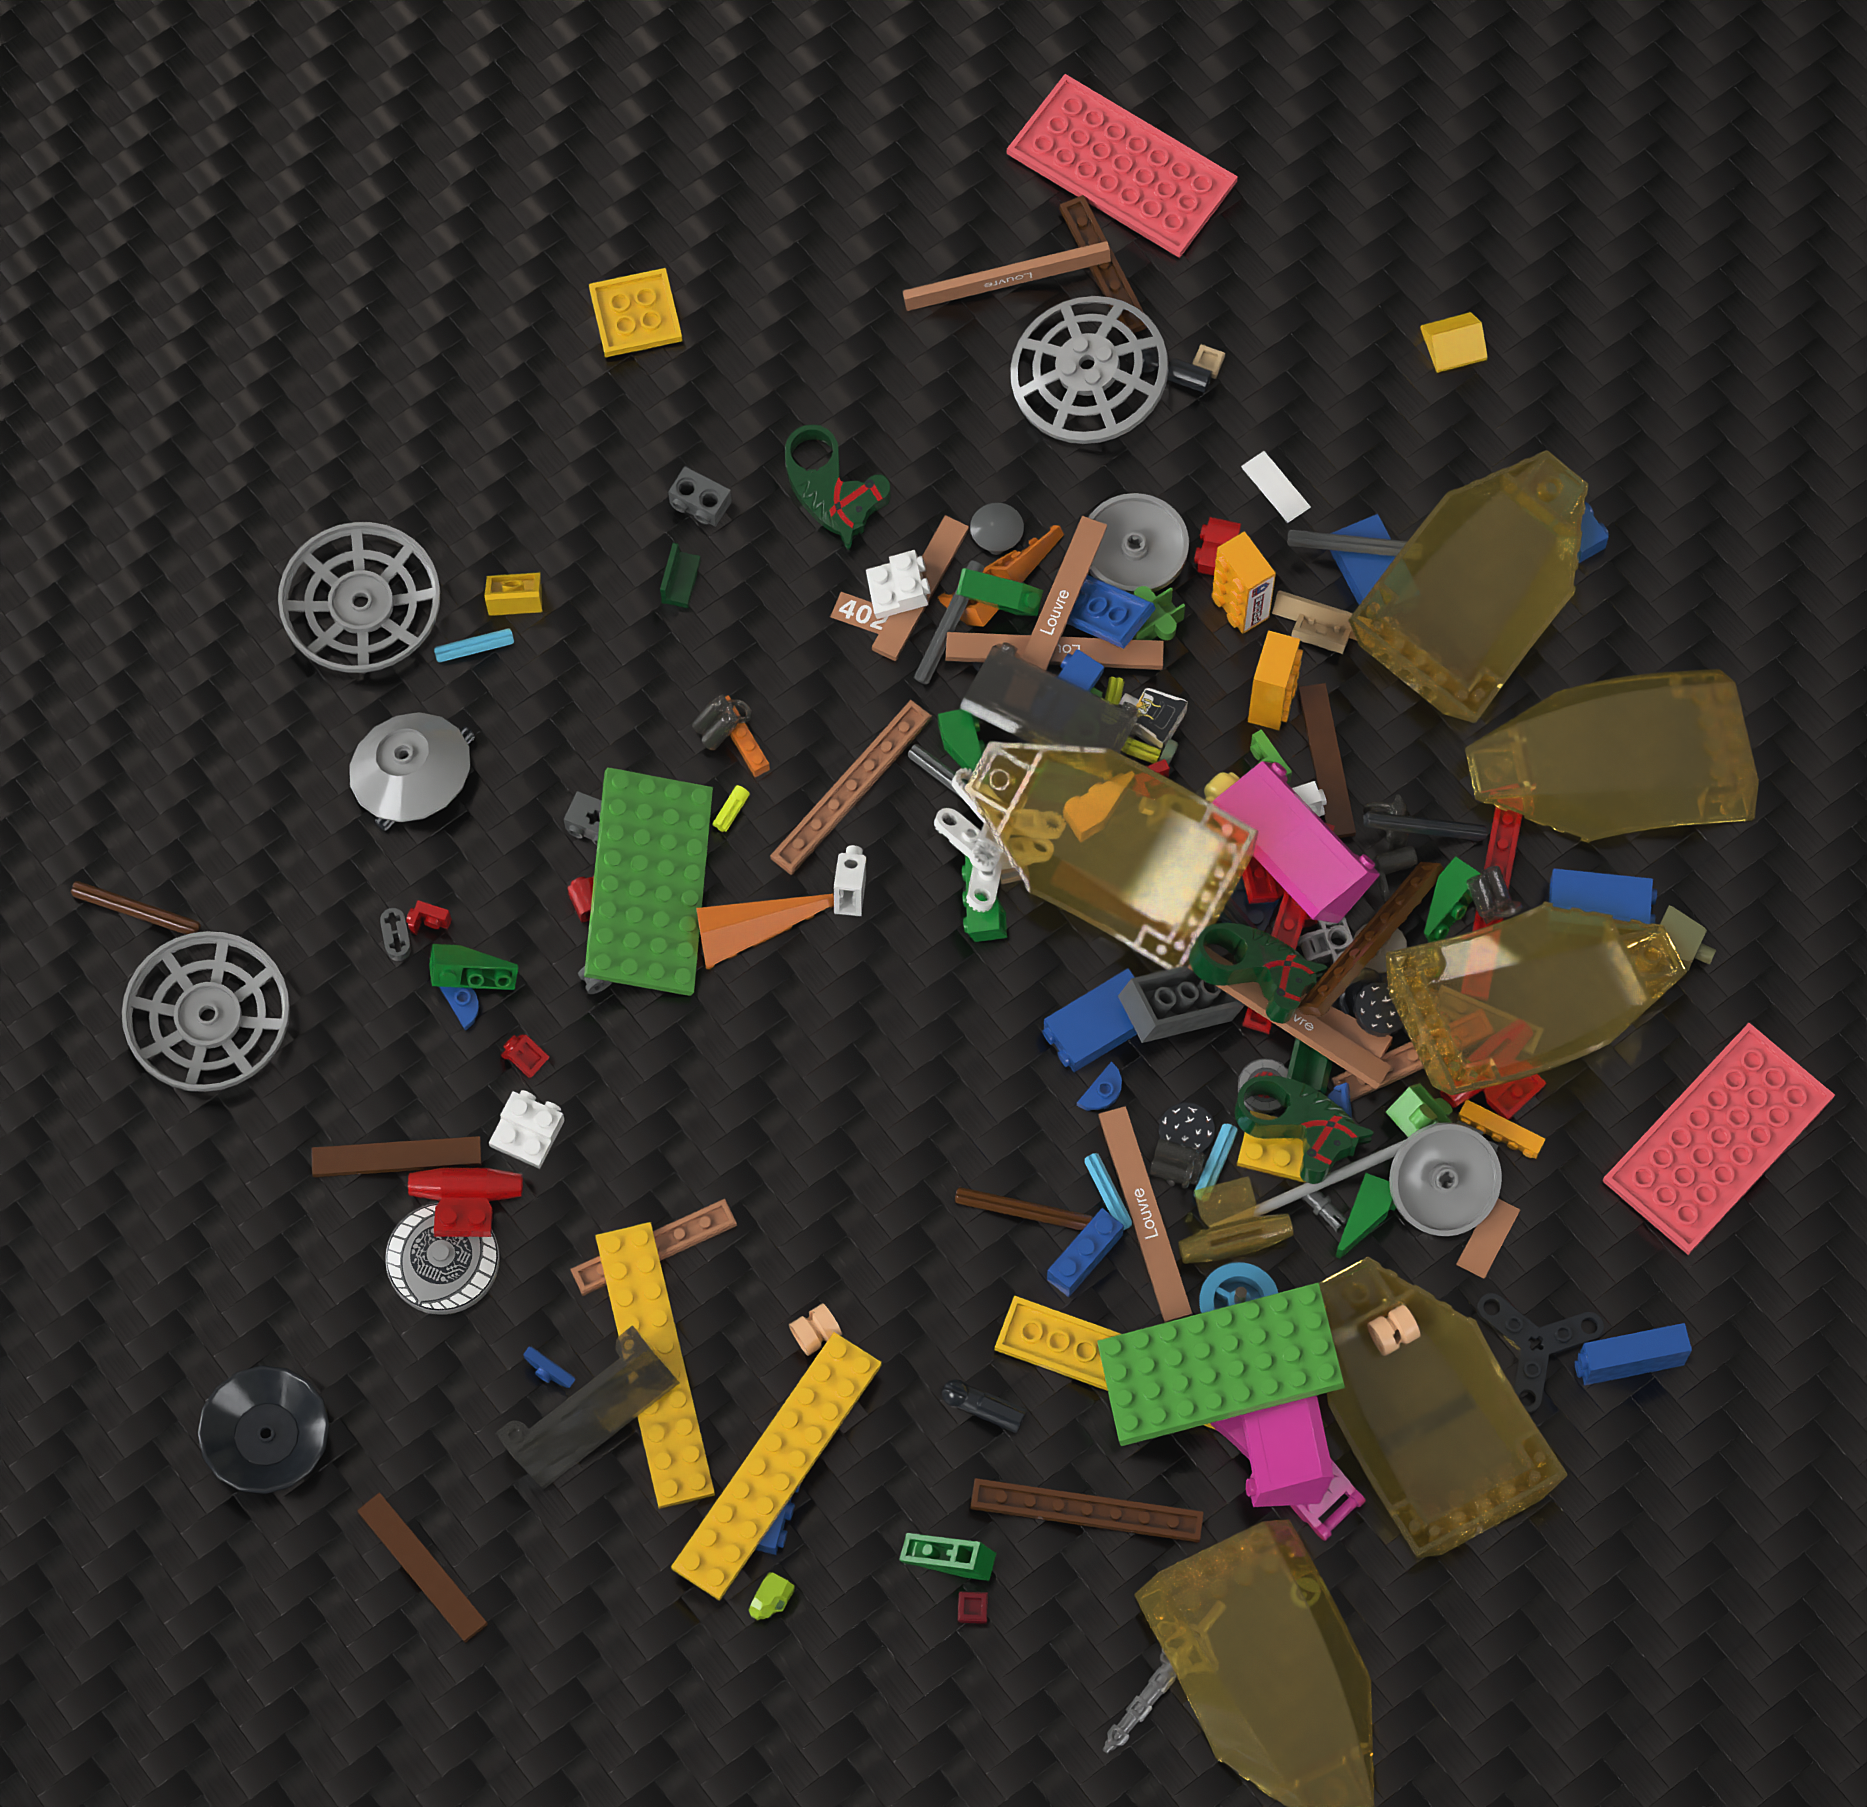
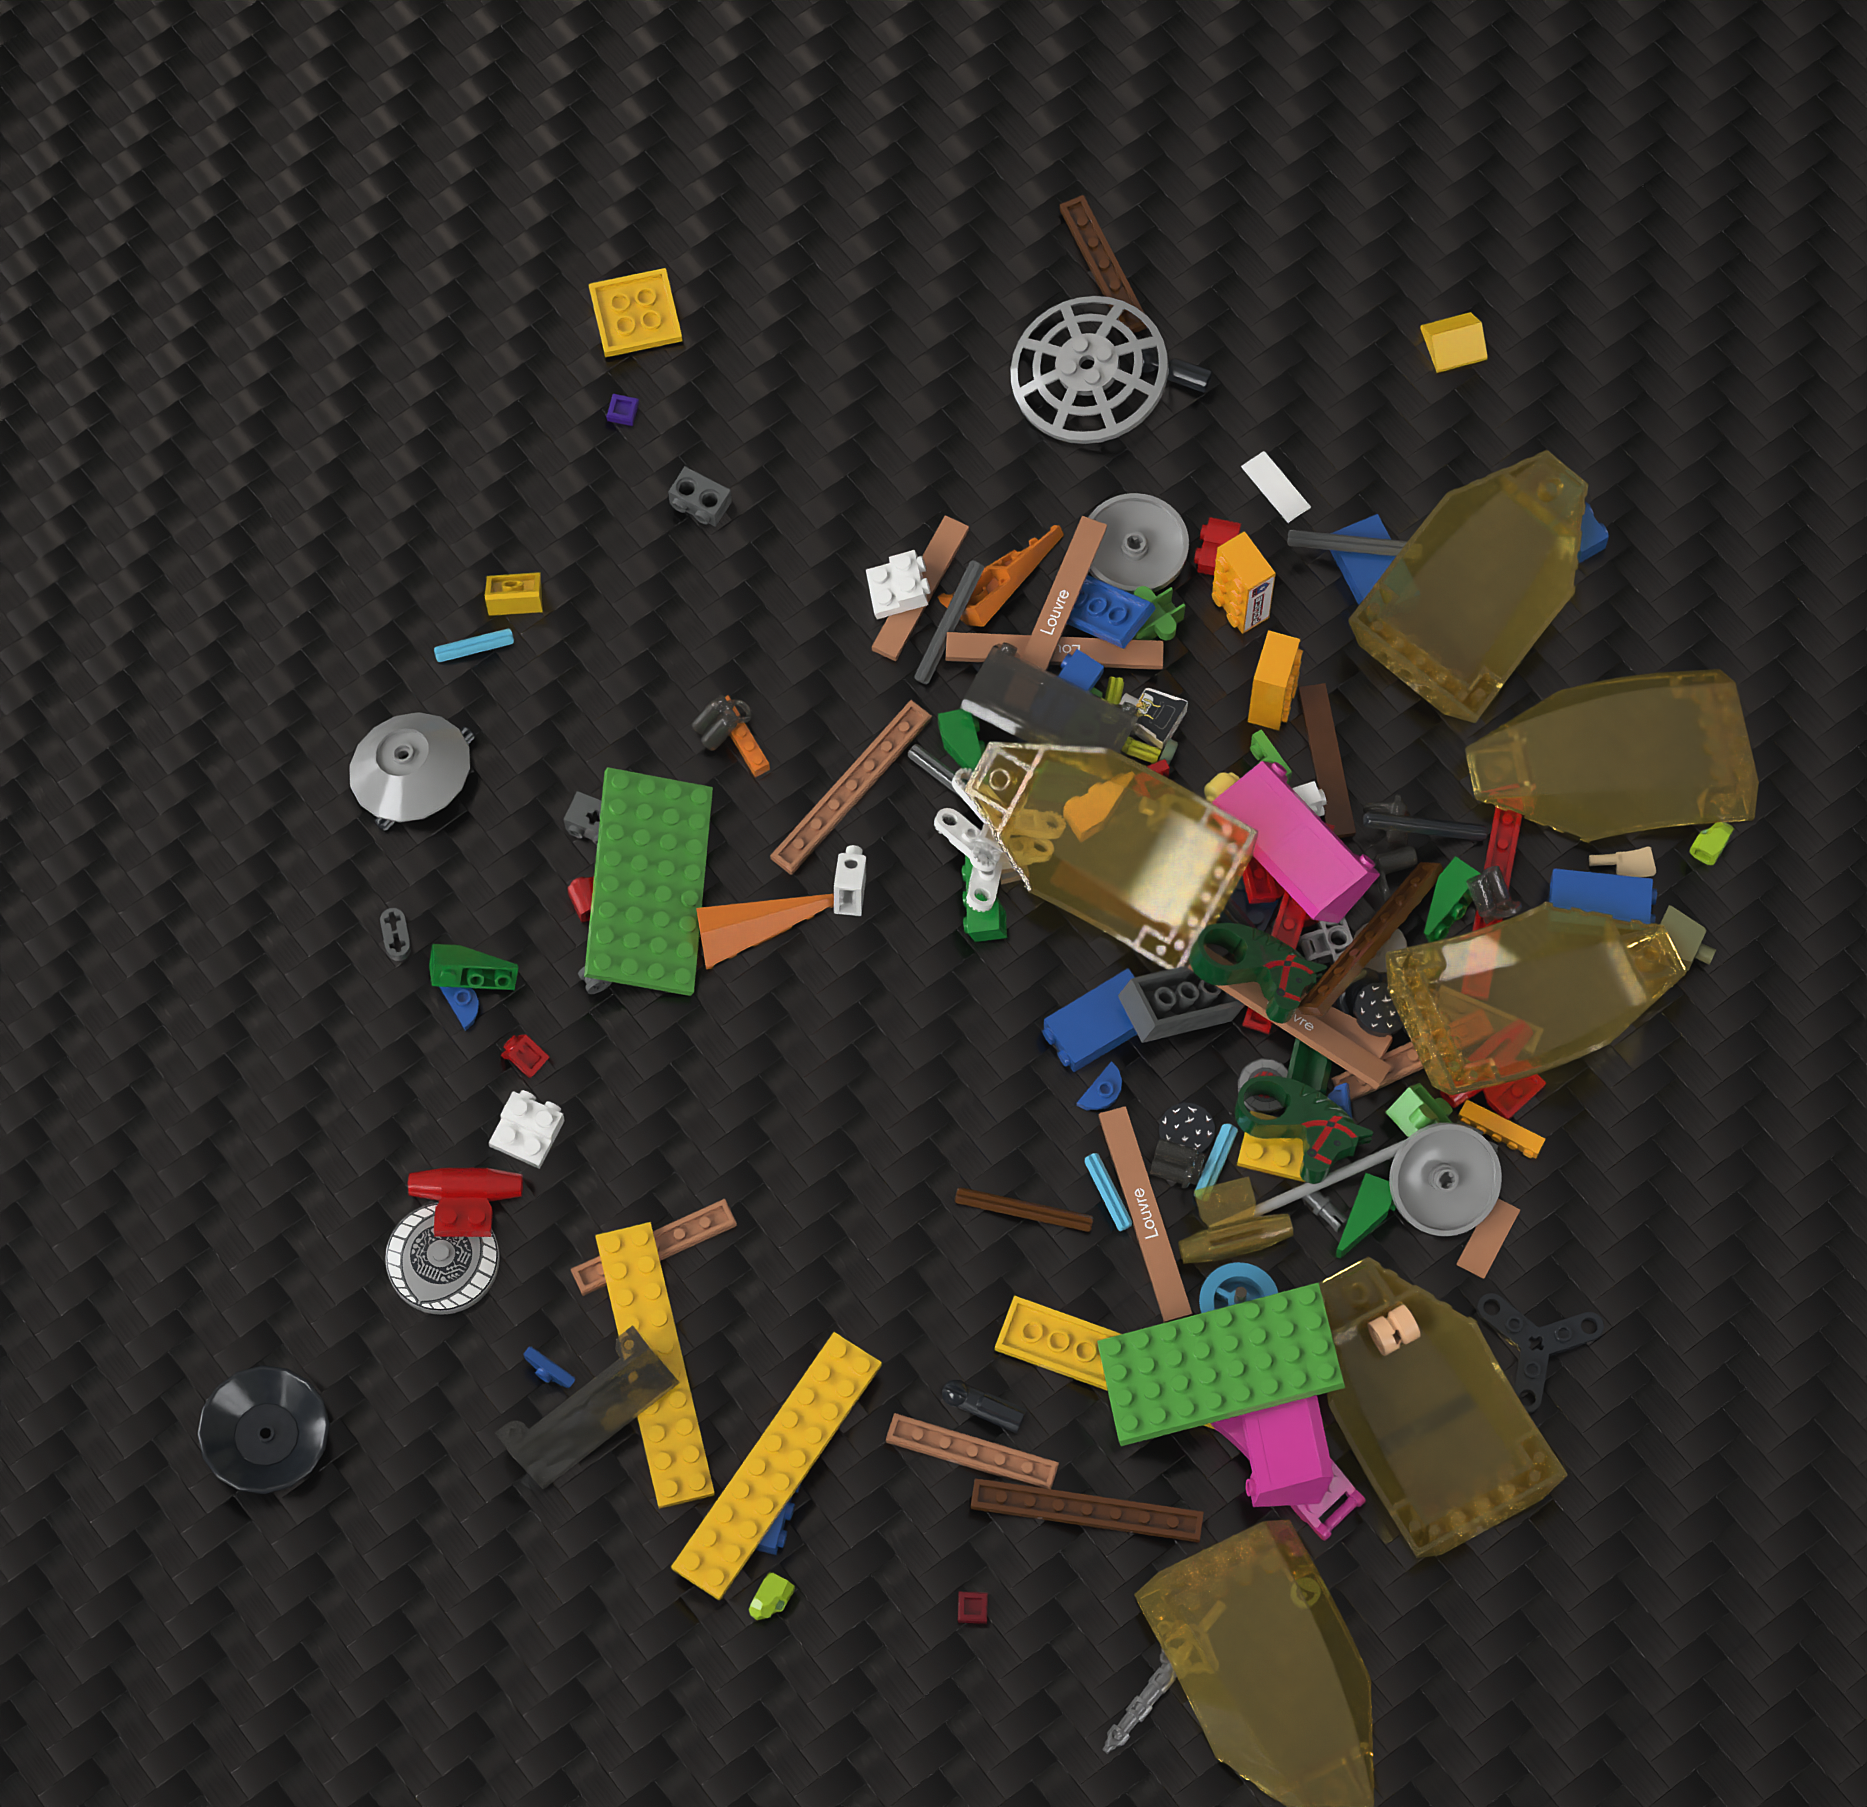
(135, 908): reddish brown axle -> none
(202, 997): light grey dish -> none
(355, 585): light grey dish -> none
(396, 1156): reddish brown tile -> none
(422, 1567): reddish brown tile -> none
(431, 915): red bracket -> none
(622, 409): none -> dark purple tile
(679, 577): dark green panel -> none
(731, 808): neon yellow piece -> none
(815, 1329): light nougat wheel -> none
(834, 503): dark green animal -> none
(857, 613): nougat sticker -> none
(949, 1555): green slope -> none
(972, 1452): none -> nougat tile
(997, 527): dark grey dish -> none
(1000, 592): green slope -> none
(1007, 276): nougat tile -> none
(1085, 1252): blue brick -> none
(1122, 165): coral plate -> none
(1209, 359): tan tile -> none
(1315, 621): tan bracket -> none
(1630, 863): none -> tan piece
(1633, 1354): blue brick -> none
(1711, 842): none -> lime rock
(1718, 1138): coral plate -> none

